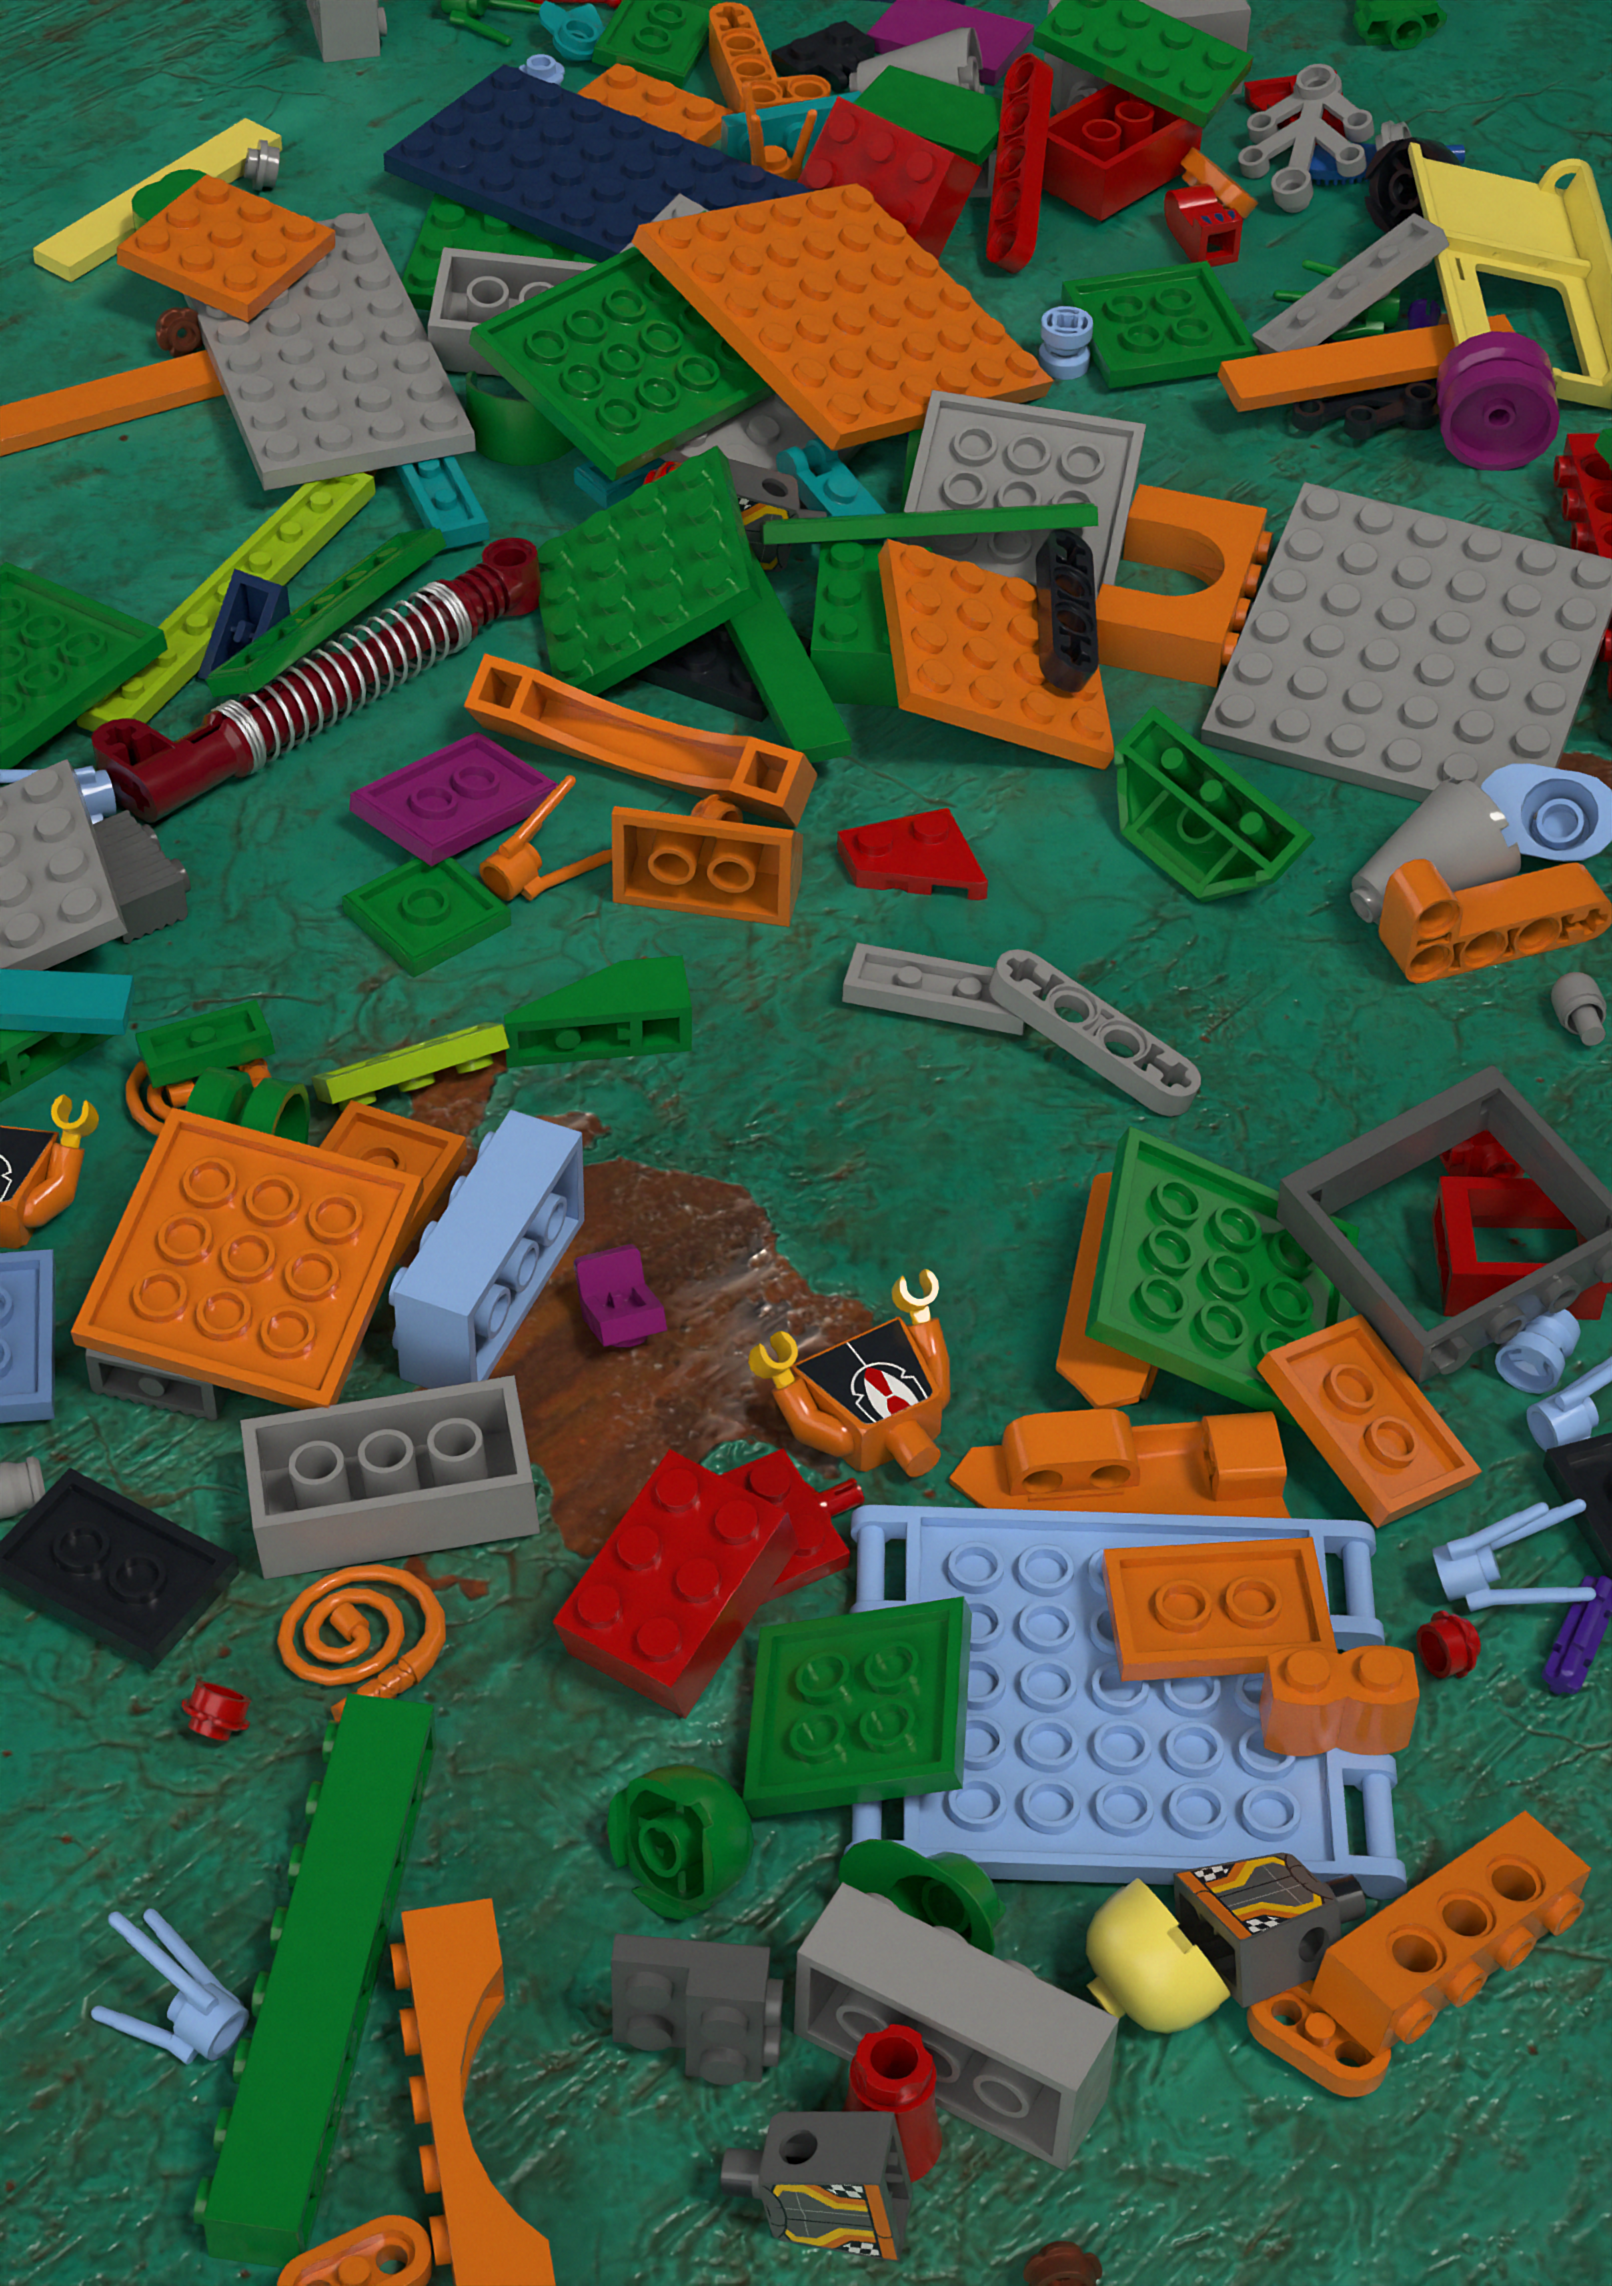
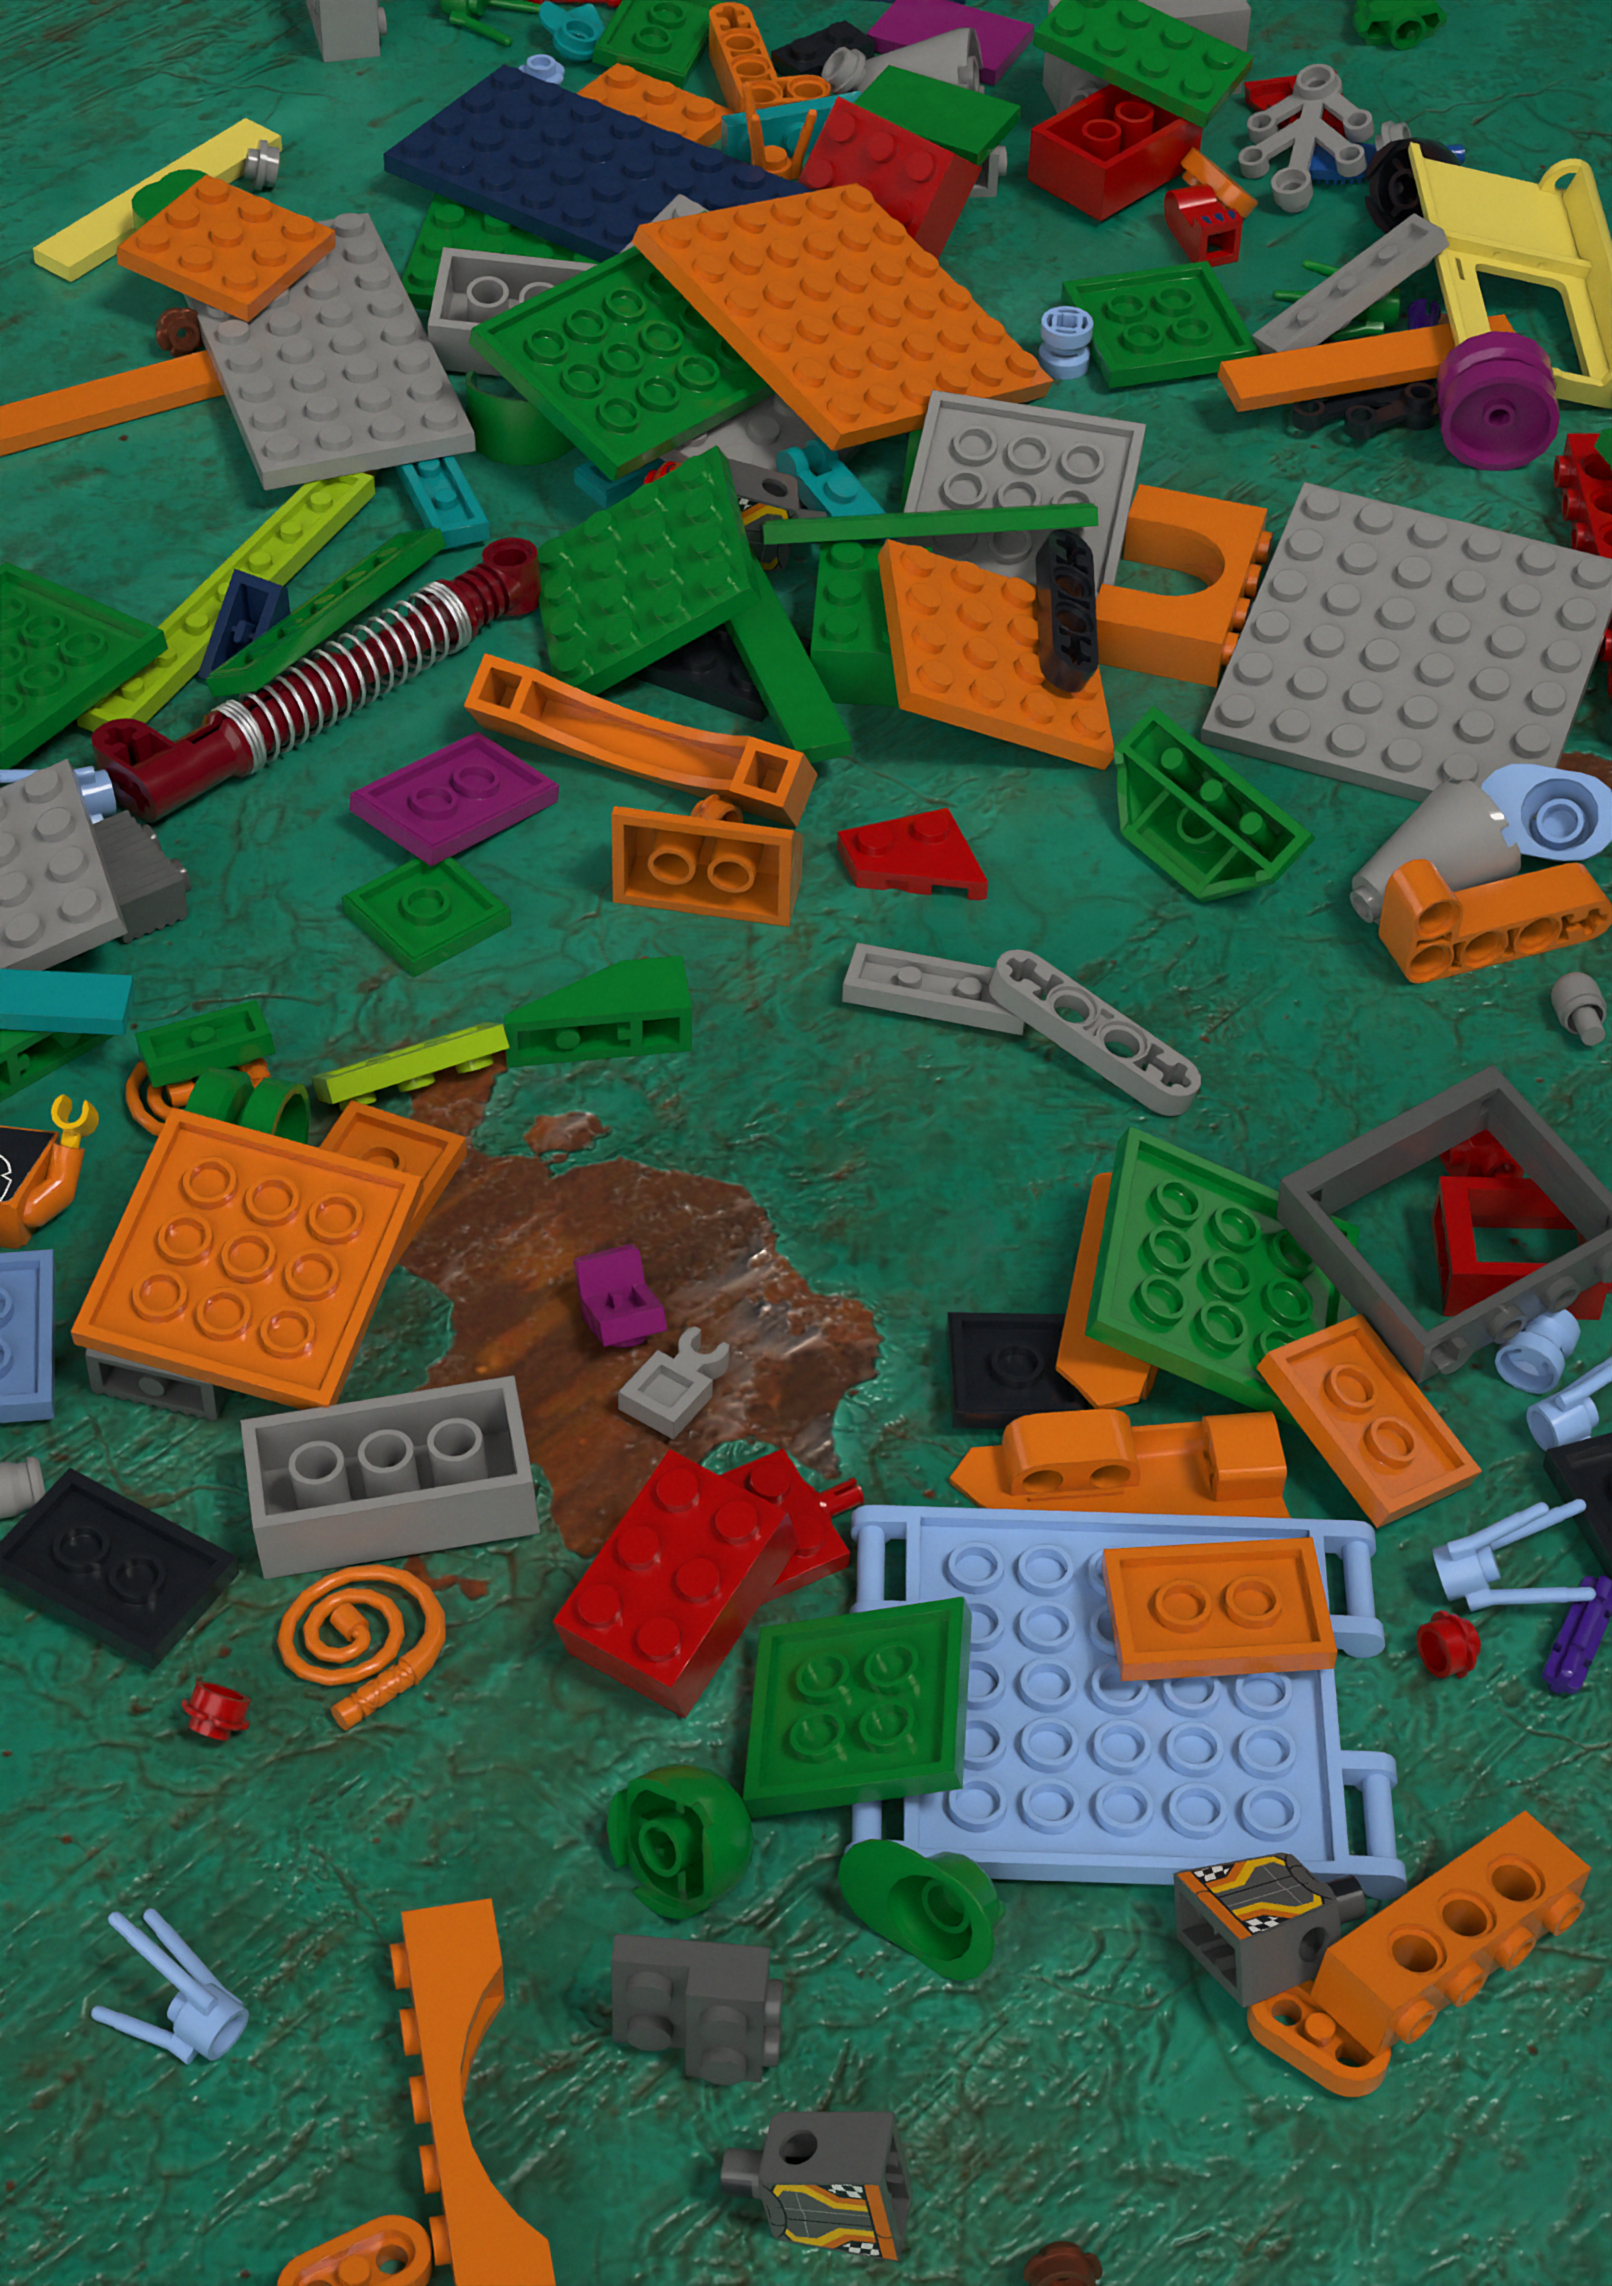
(320, 1984): green brick -> none
(488, 1253): light blue brick -> none
(516, 862): orange plant -> none
(673, 1390): none -> light grey plate
(844, 70): none -> light grey plate
(872, 1393): torso -> none
(899, 2077): red plant -> none
(1001, 2040): light grey brick -> none
(1006, 1368): none -> black plate
(1025, 98): red beam -> none
(1149, 1964): light yellow cylinder -> none
(1334, 1700): orange brick -> none

